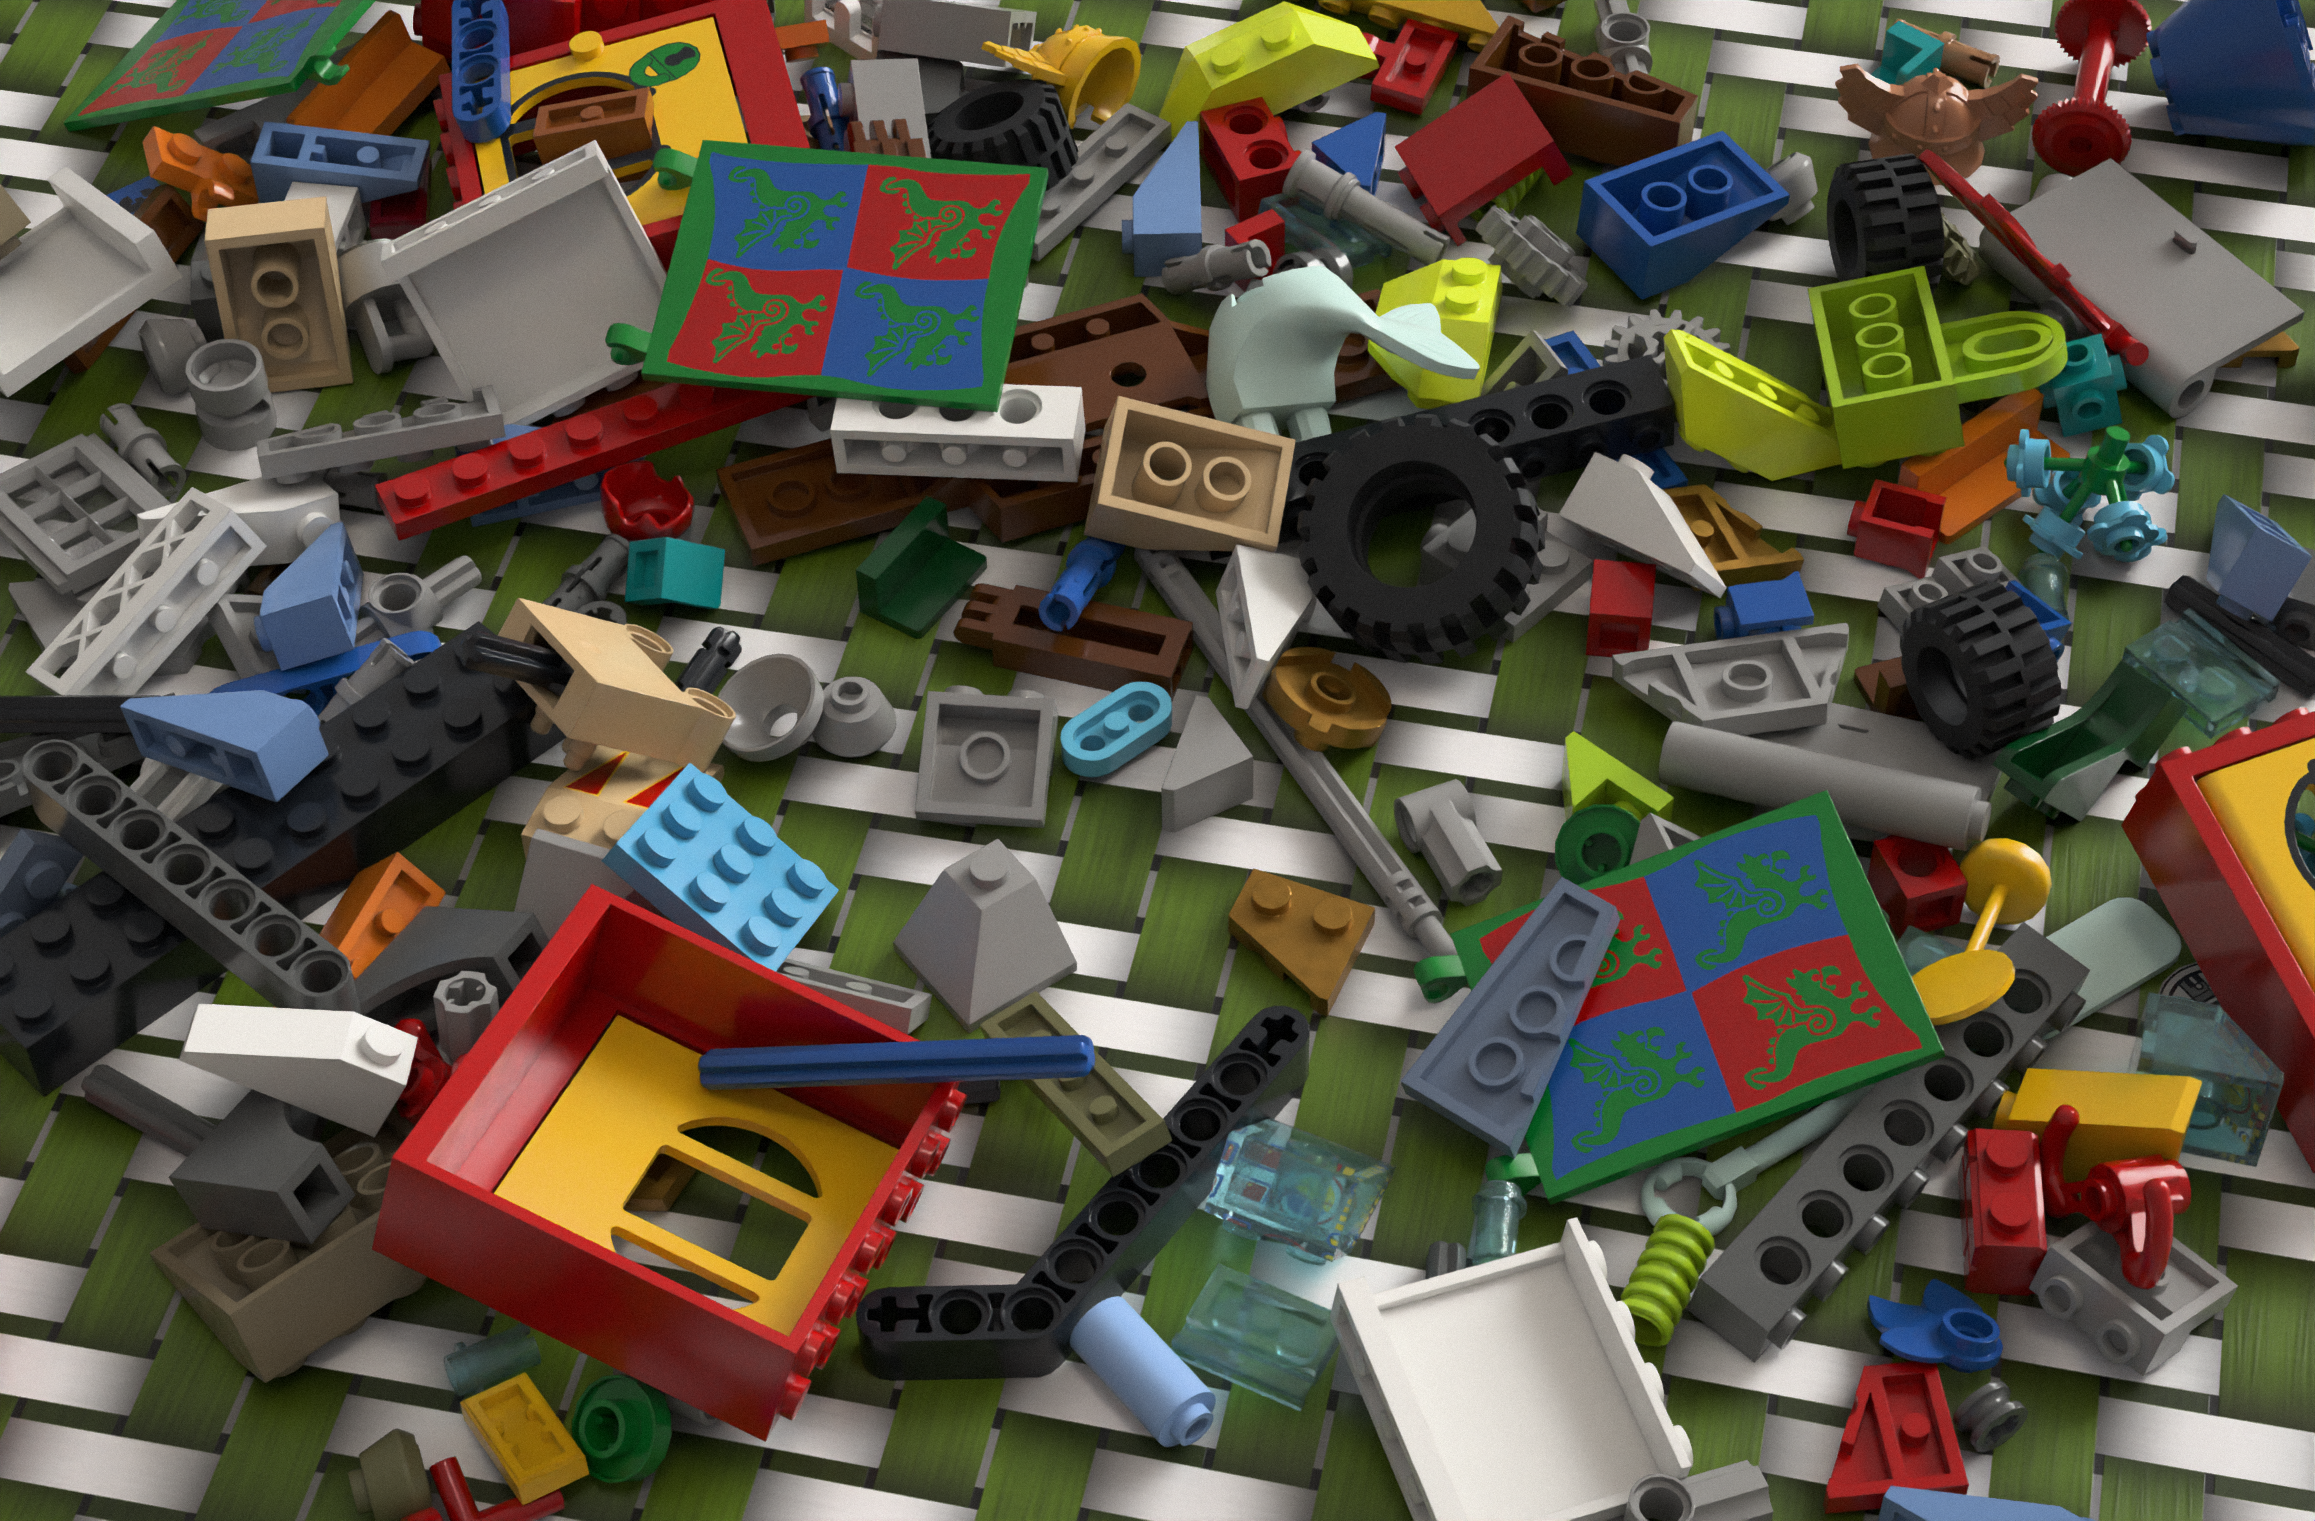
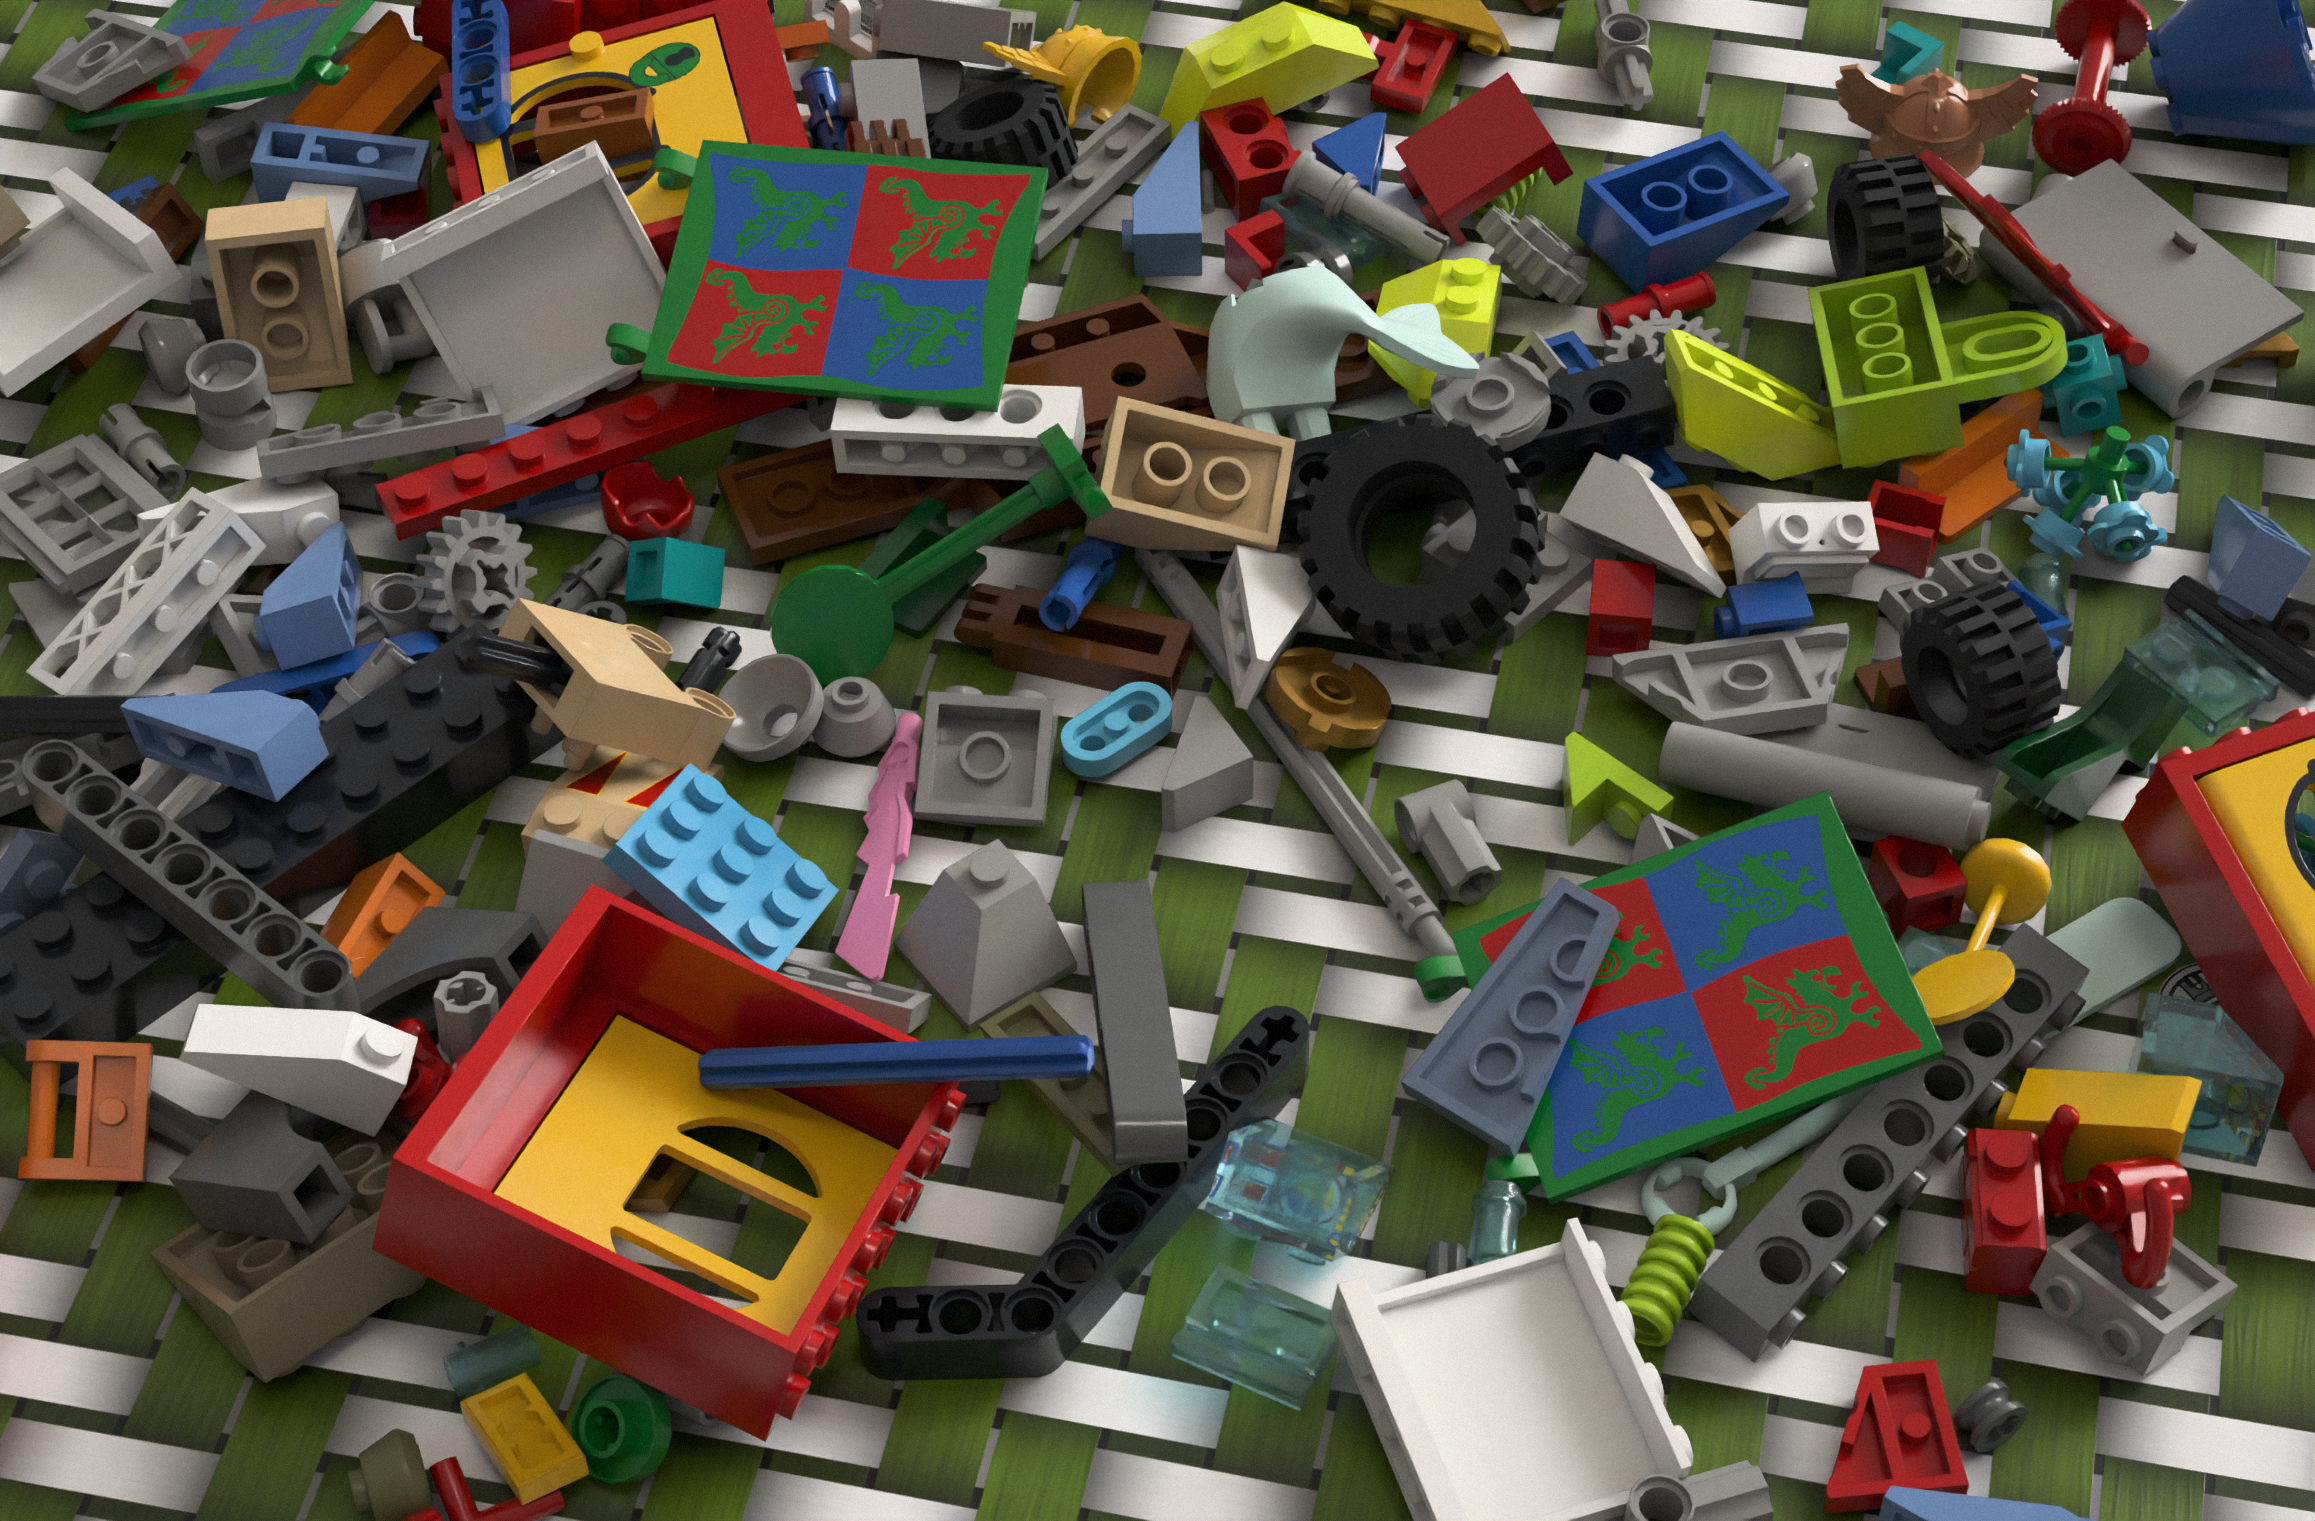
(108, 61): none -> light grey wing
(109, 1111): none -> orange plate
(203, 172): orange plate -> none
(473, 575): none -> light grey gear
(845, 619): none -> green piece
(890, 820): none -> bright pink sword
(1133, 1024): none -> dark grey beam
(1144, 1373): light blue brick -> none
(1207, 191): none -> light grey piece
(1216, 267): light grey pin -> none
(1301, 933): pearl gold wing -> none
(1504, 399): none -> light grey tile
(1584, 99): reddish brown wedge -> none
(1595, 842): green plate -> none
(1683, 295): none -> red pin
(1815, 538): none -> white window
(1942, 1329): blue plate -> none
(1963, 59): medium nougat pin -> none

